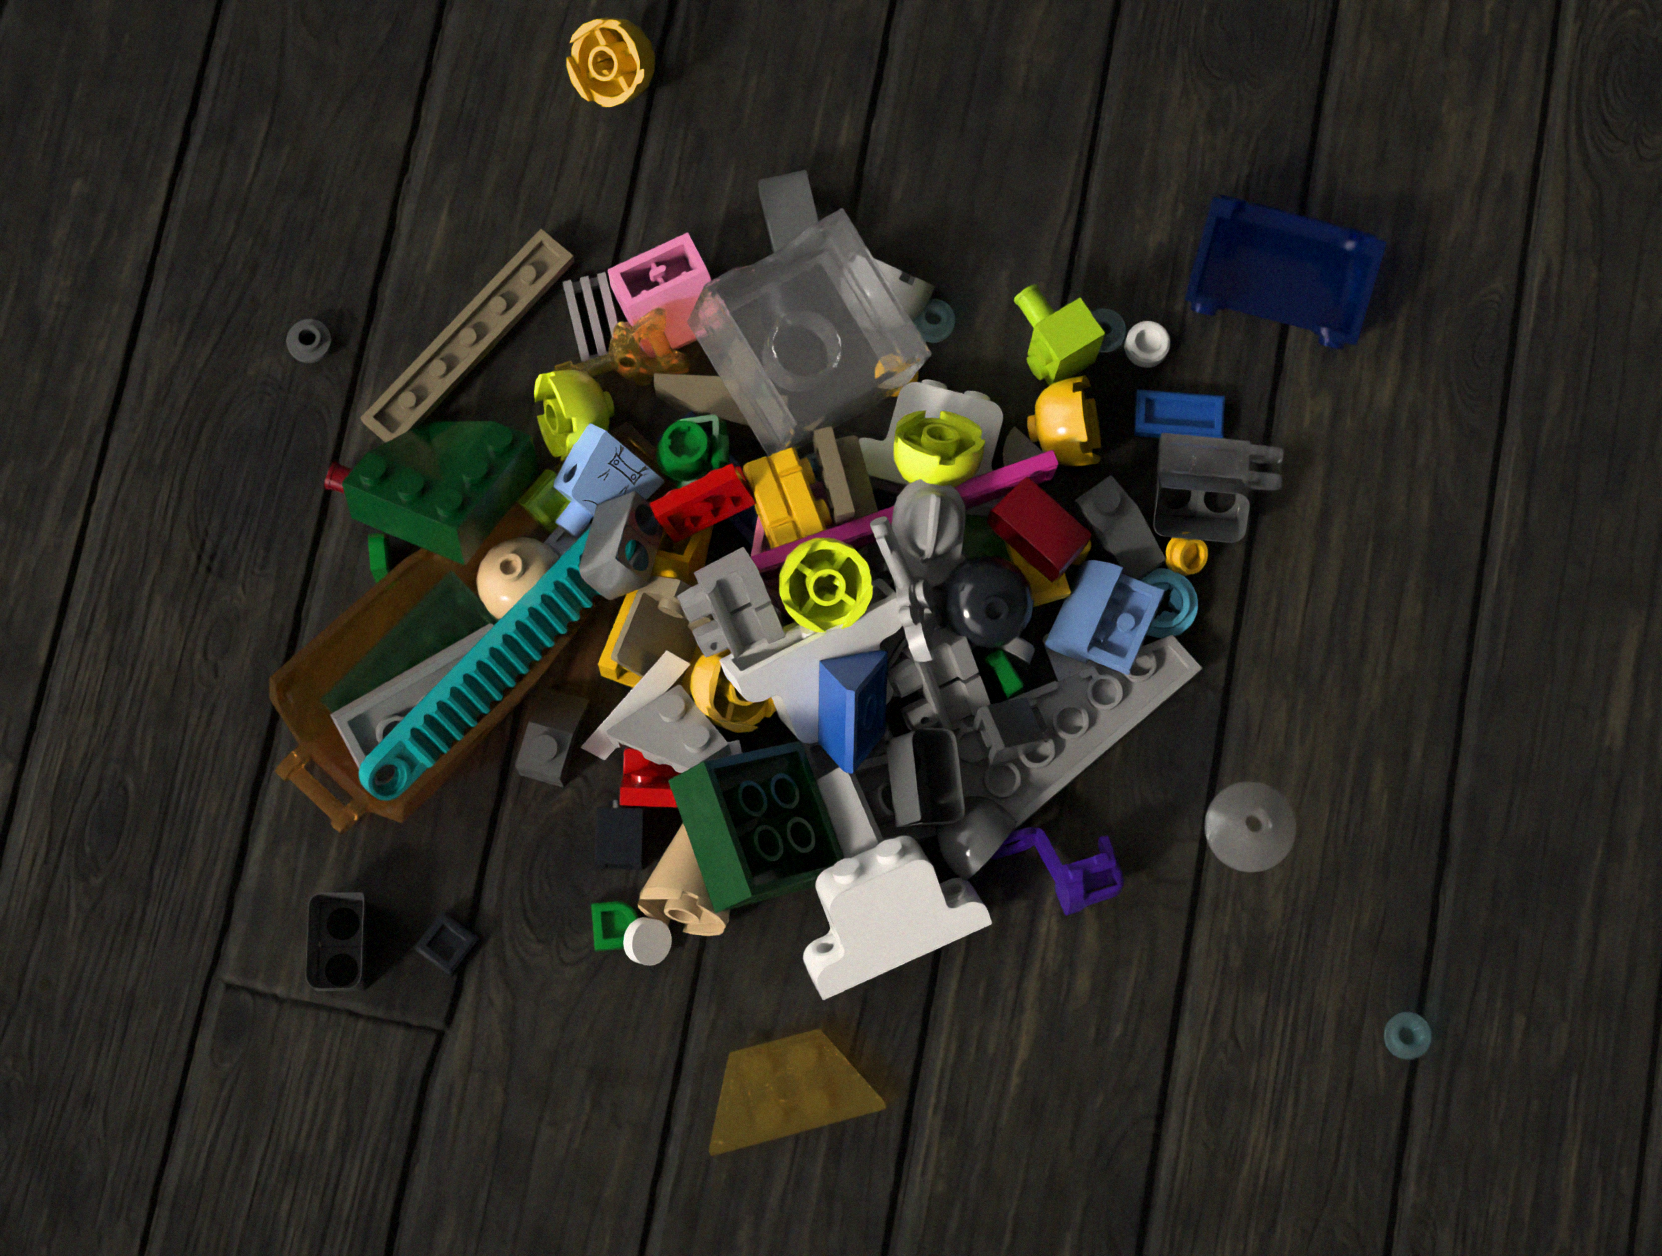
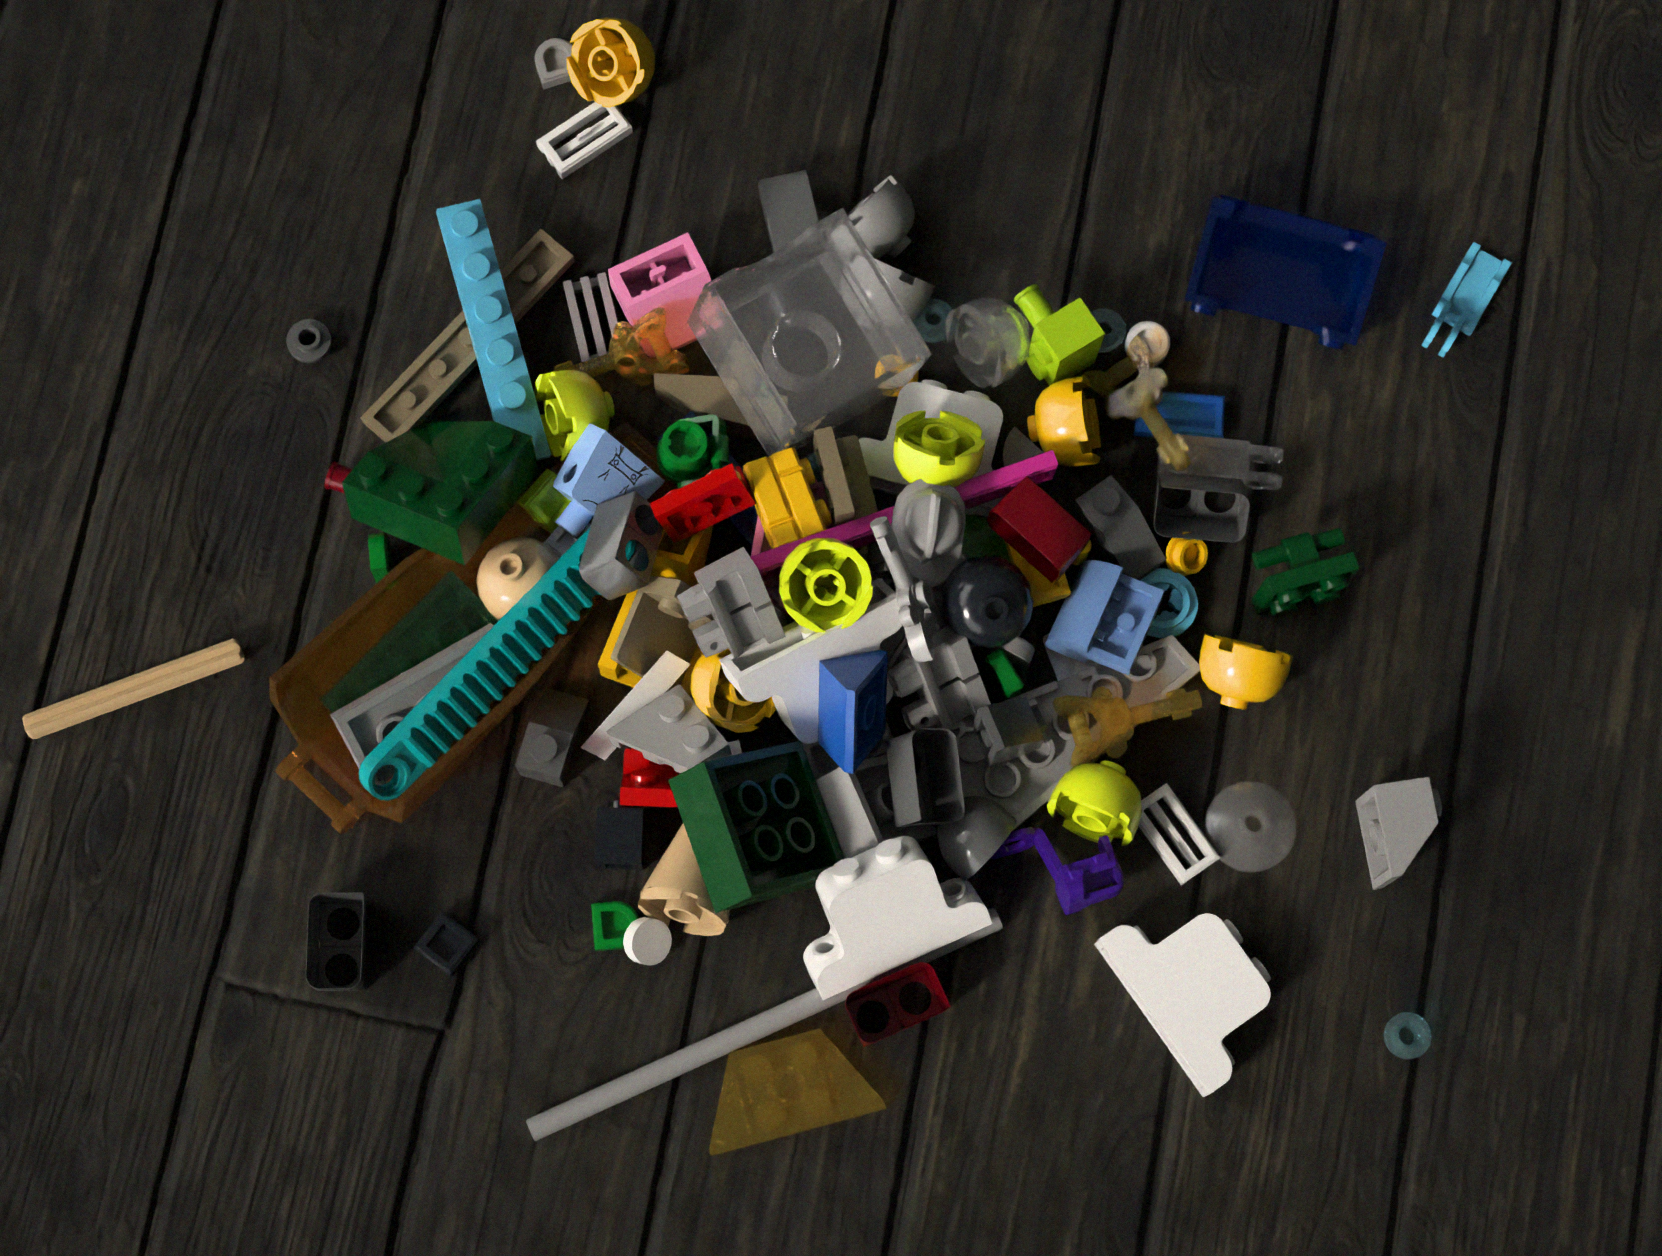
(133, 688): none -> tan axle
(491, 321): none -> medium azure plate
(552, 62): none -> light grey tile
(592, 150): none -> white tile
(715, 1047): none -> light grey piece
(876, 991): none -> dark red piece
(884, 219): none -> light grey cylinder
(989, 339): none -> clear cylinder
(1097, 802): none -> neon yellow cylinder
(1116, 719): none -> clear yellow piece
(1140, 399): none -> clear yellow piece
(1189, 825): none -> white tile
(1191, 990): none -> white brick
(1242, 670): none -> yellow cylinder
(1306, 573): none -> dark green plate
(1395, 825): none -> light grey slope
(1467, 295): none -> medium azure arm

